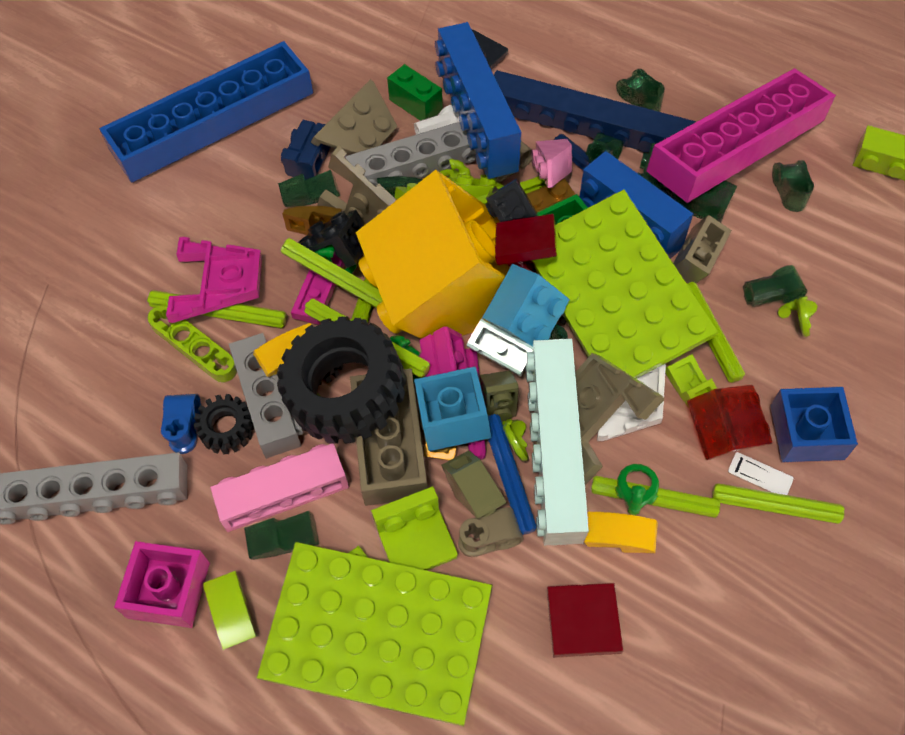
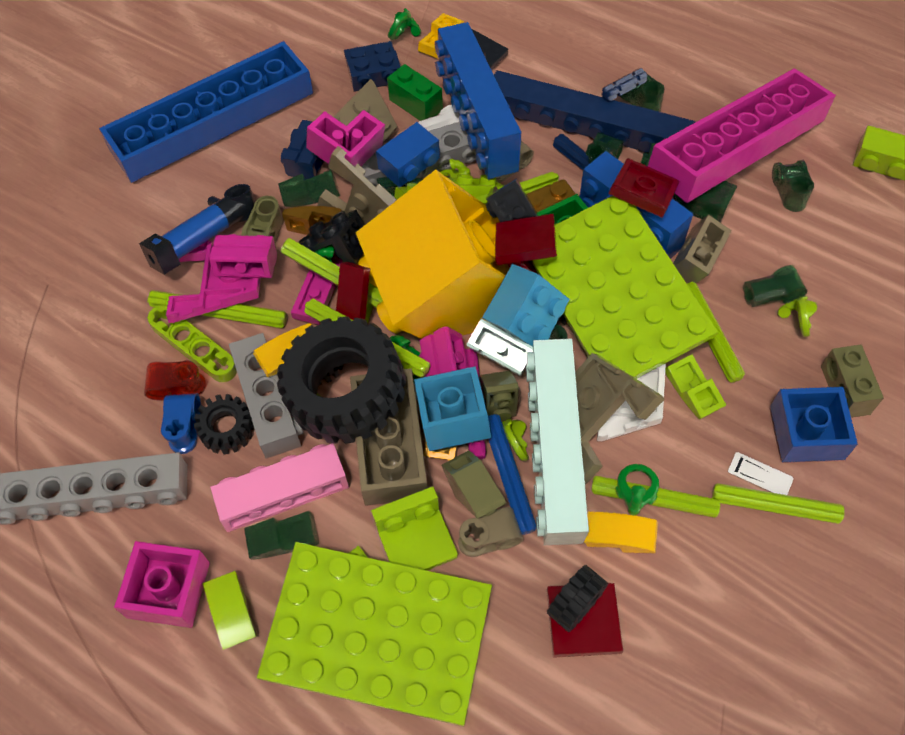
(166, 250): none -> piece
(173, 379): none -> clear red piece
(243, 256): none -> dark pink brick
(264, 218): none -> olive piece
(352, 290): none -> dark red tile
(357, 139): none -> dark pink brick
(372, 63): none -> dark blue plate
(401, 22): none -> green piece
(408, 154): none -> blue brick
(427, 44): none -> yellow slope
(552, 160): bright pink slope -> none
(577, 598): none -> black tyre
(624, 84): none -> dark blue axle
(644, 187): none -> dark red tile
(729, 420): clear red bracket -> none
(850, 369): none -> olive brick

